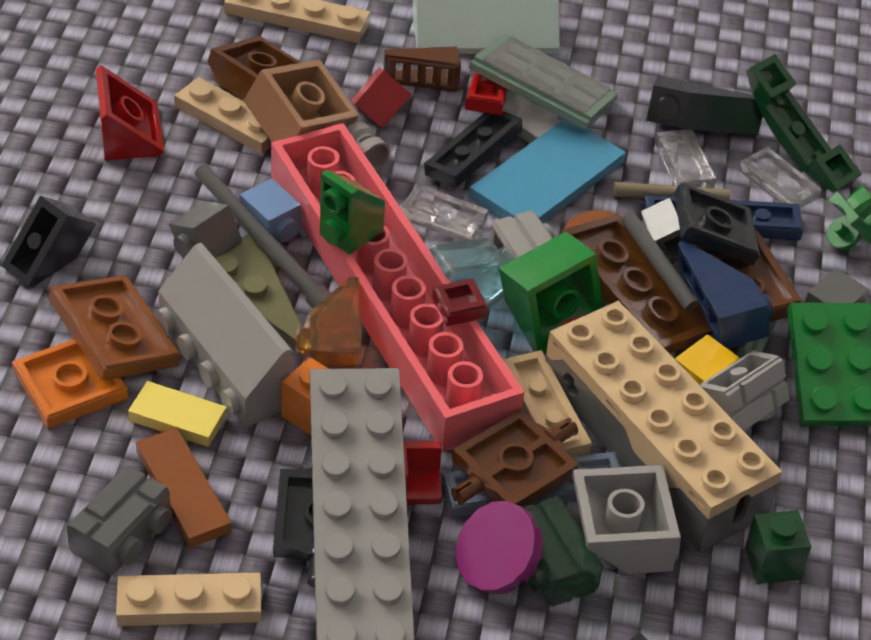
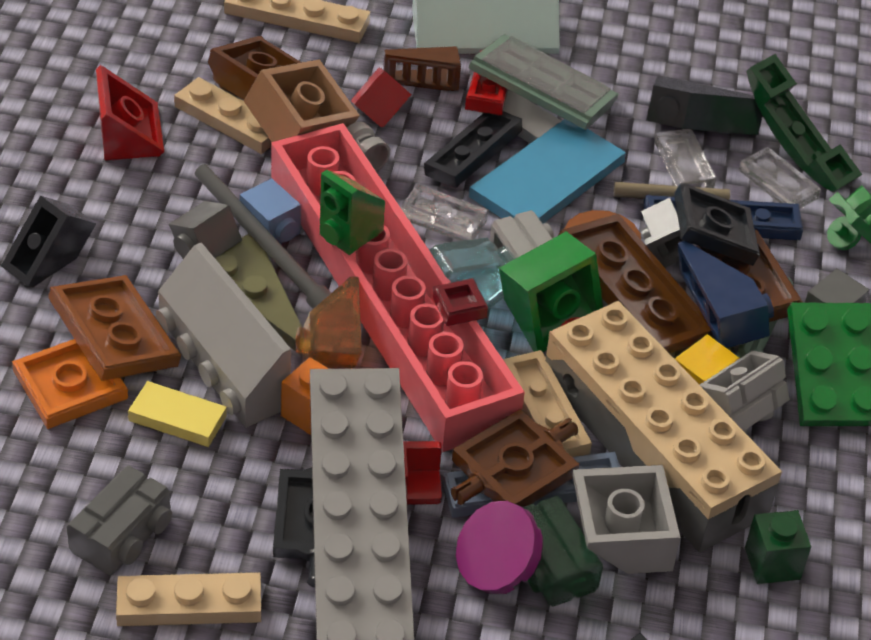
(191, 496): dark orange tile -> none
(660, 262): dark grey bar -> none

